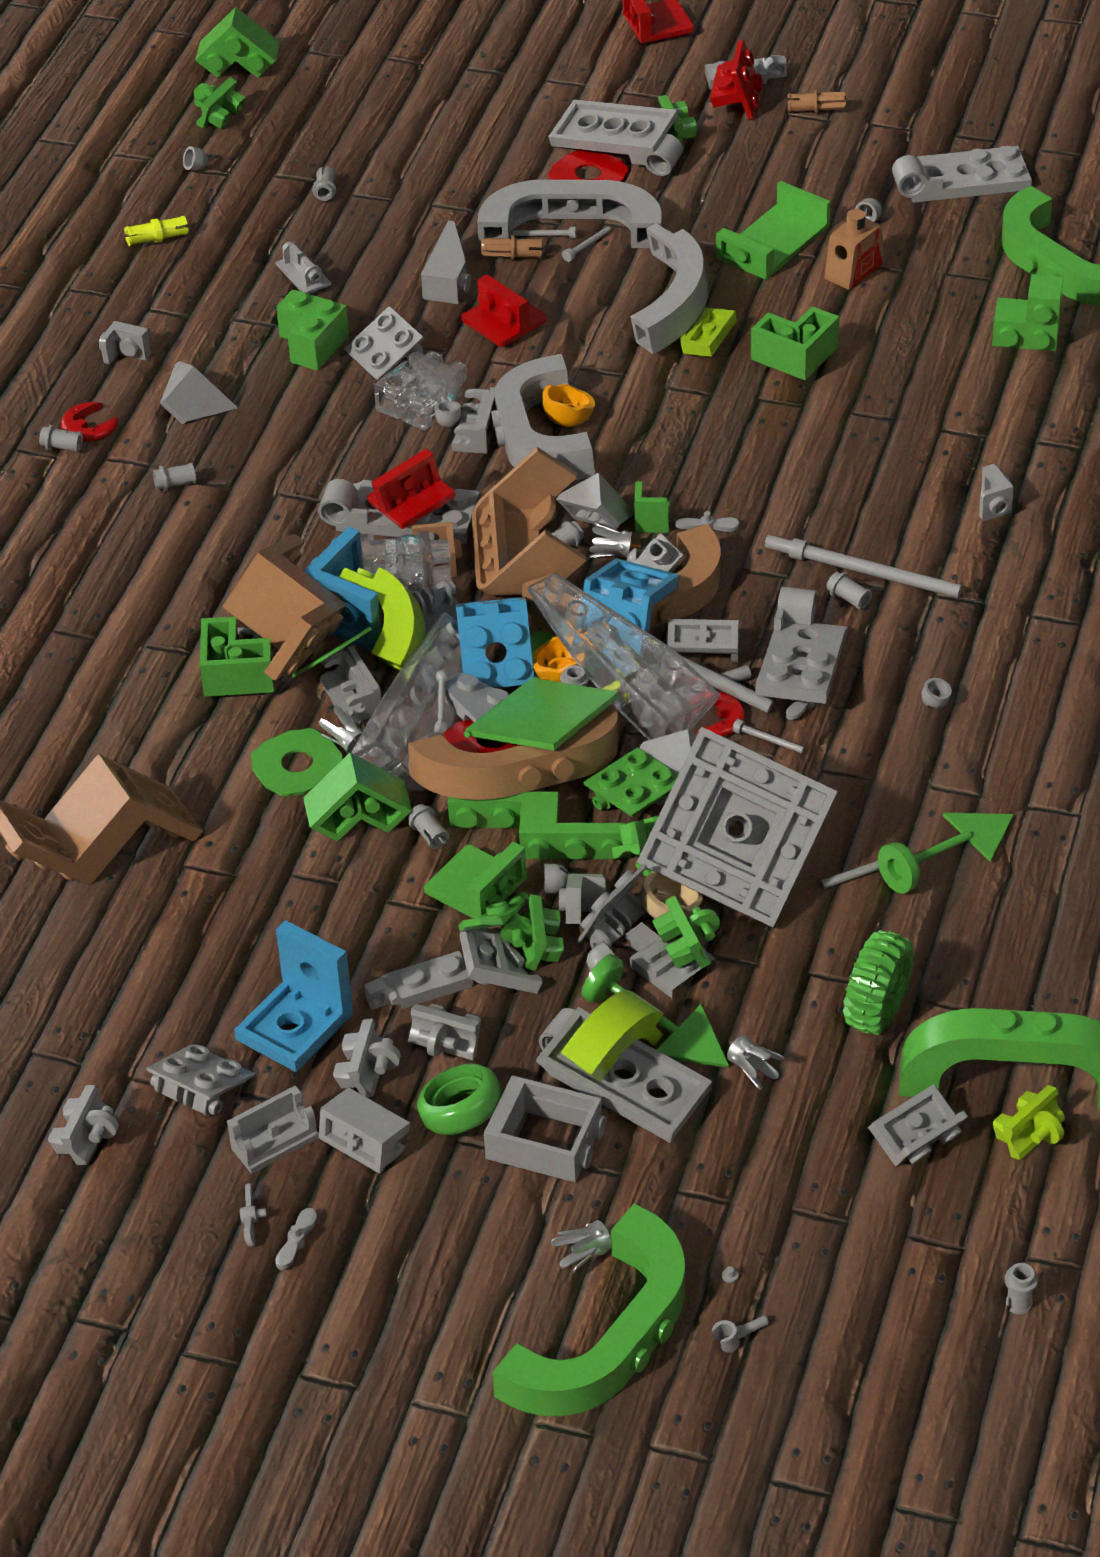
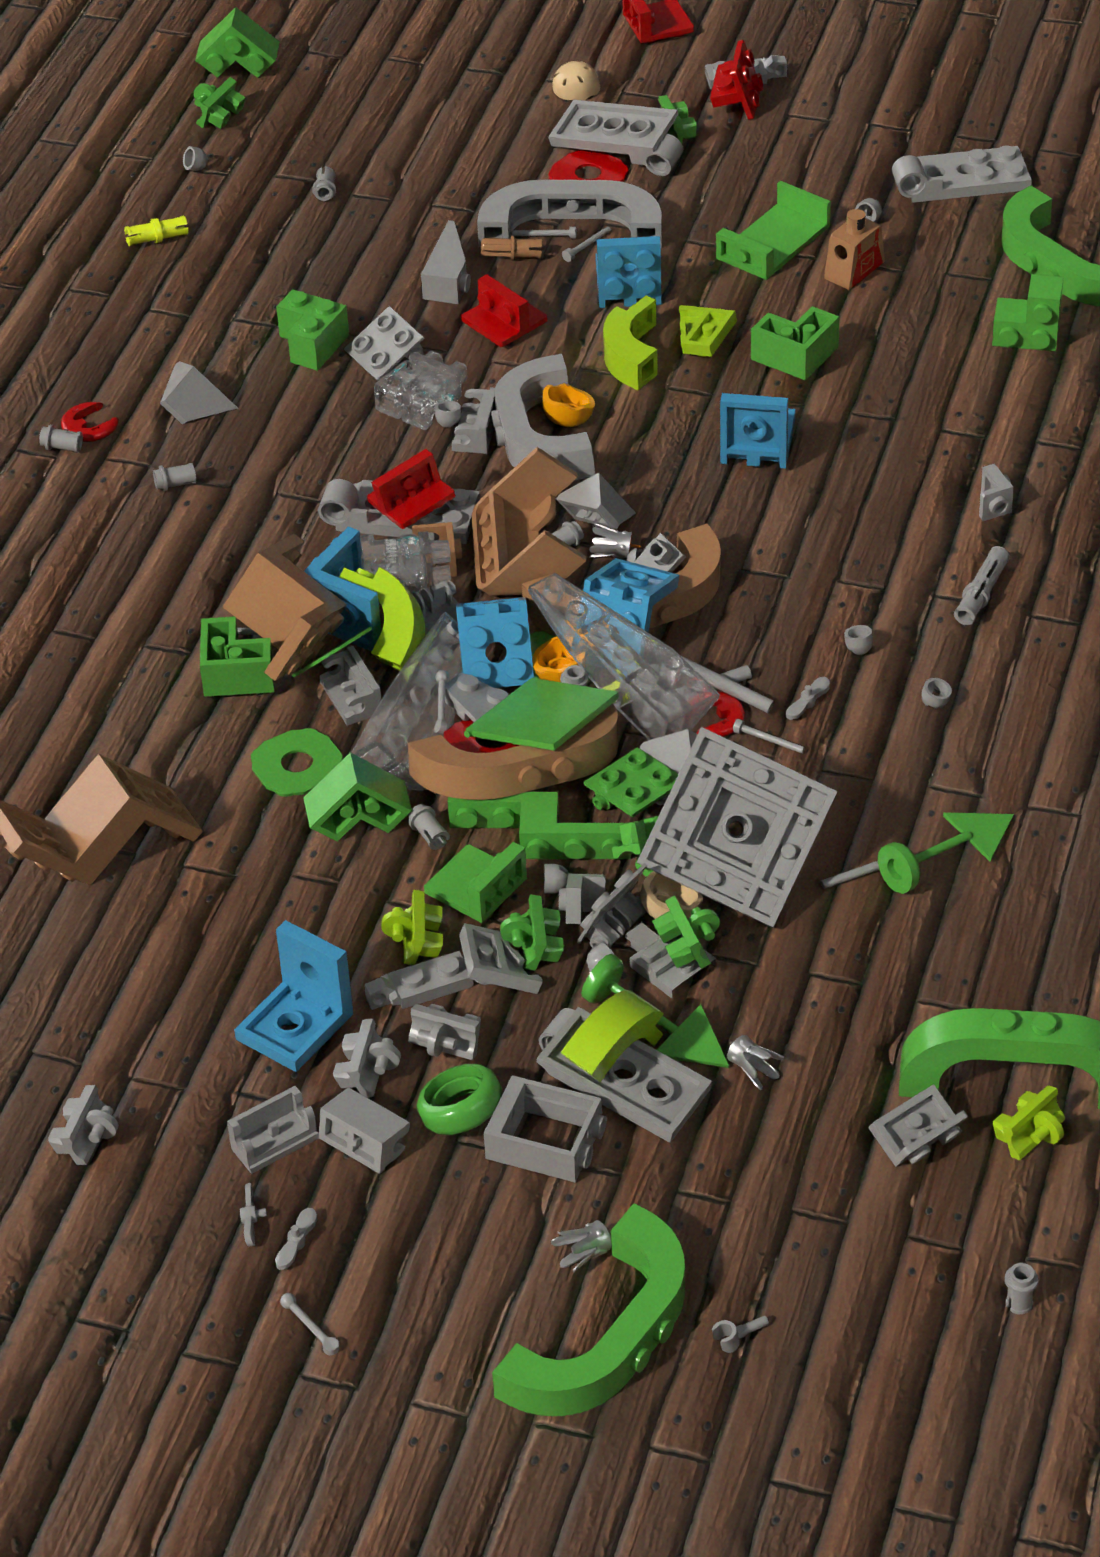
(125, 341): light grey bracket -> none
(197, 1078): light grey hinge -> none
(301, 270): light grey hinge -> none
(330, 1344): none -> light grey hinge
(345, 737): flat silver piece -> none
(411, 927): none -> lime hips
(496, 914): bright green piece -> none
(572, 75): none -> tan helmet
(624, 354): none -> lime arch
(628, 269): none -> dark azure bracket
(650, 512): bright green panel -> none
(683, 300): light grey arch -> none
(704, 636): light grey hinge -> none
(722, 524): light grey piece -> none
(730, 1275): light grey piece -> none
(755, 428): none -> dark azure bracket
(800, 652): light grey hinge -> none
(801, 549): light grey bar -> none
(816, 101): medium nougat axle -> none
(842, 586): light grey pin -> none
(858, 639): none -> light grey hinge
(878, 982): bright green gear -> none
(969, 607): none -> light grey pin

